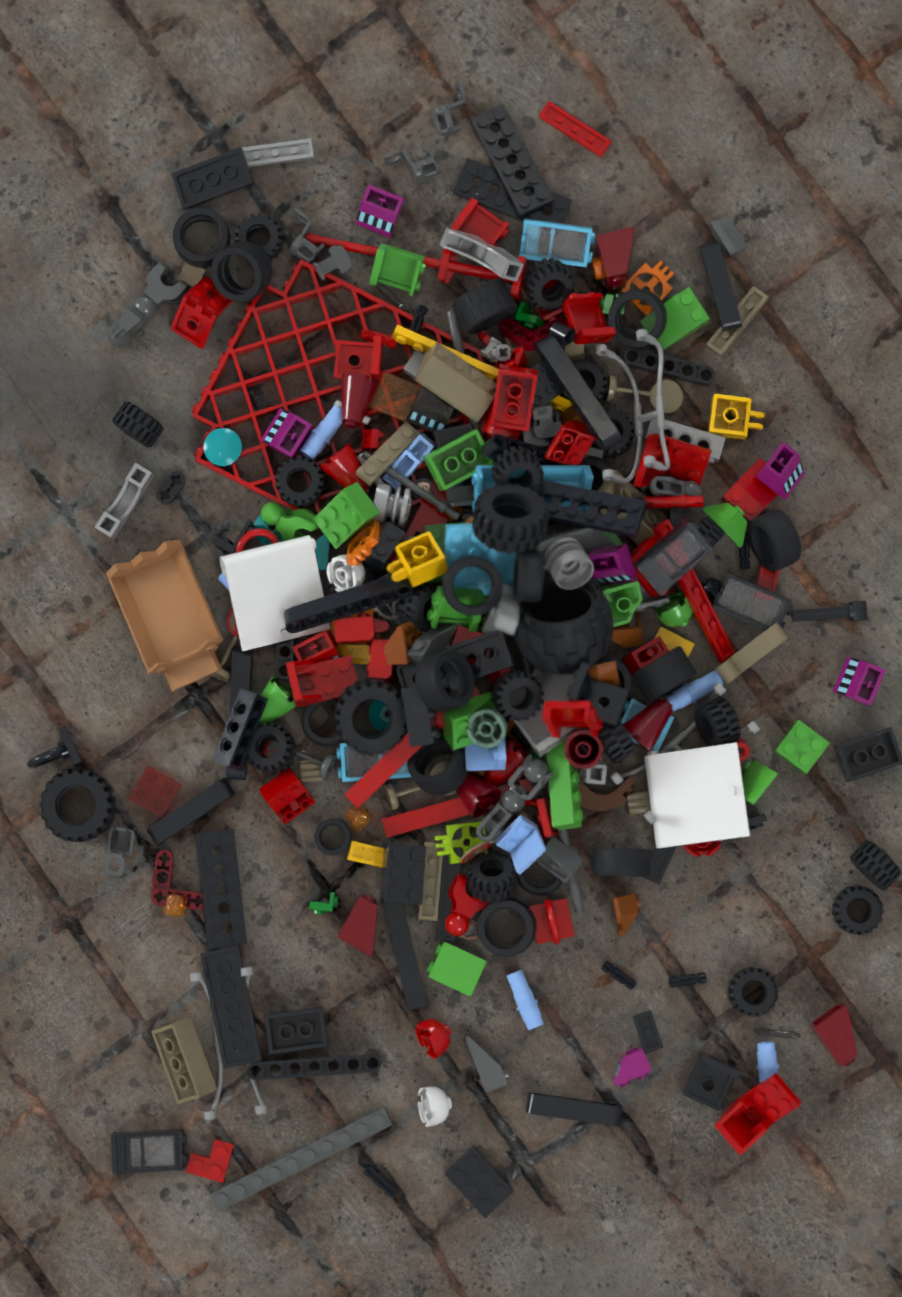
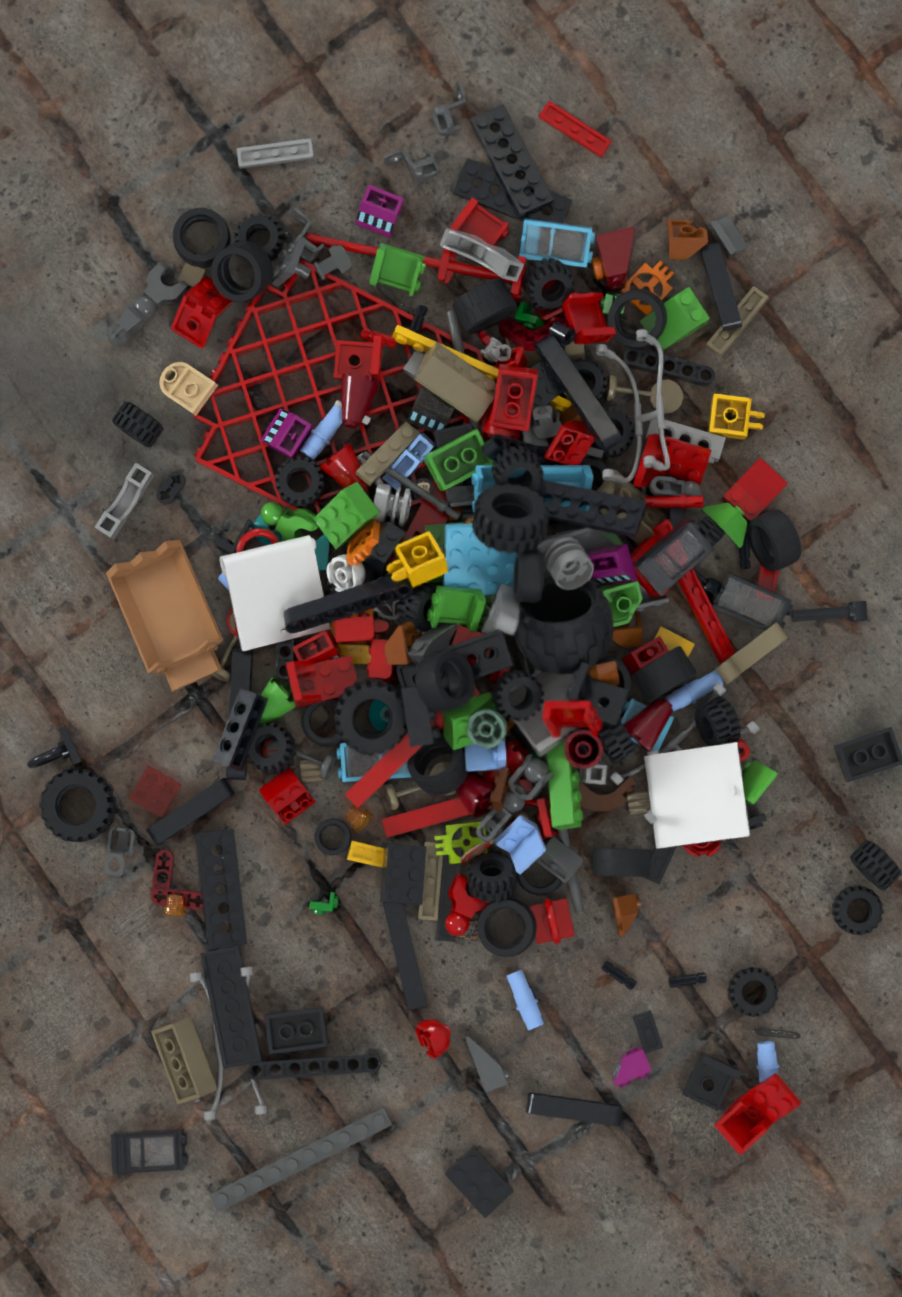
(188, 387): none -> tan tile
(212, 178): black plate -> none
(213, 1166): red plate -> none
(222, 447): teal dish -> none
(289, 264): none -> dark grey plate
(361, 925): dark red slope -> none
(370, 439): red tile -> none
(380, 1181): black axle -> none
(395, 397): clear orange plate -> none
(433, 1105): white cylinder -> none
(456, 968): bright green panel -> none
(496, 583): black tyre -> none
(499, 795): none -> reddish brown plate
(675, 612): bright green cylinder -> none
(684, 239): none -> dark orange slope
(782, 471): magenta slope -> none
(801, 747): bright green brick -> none
(836, 1034): dark red slope -> none
(859, 681): magenta slope -> none

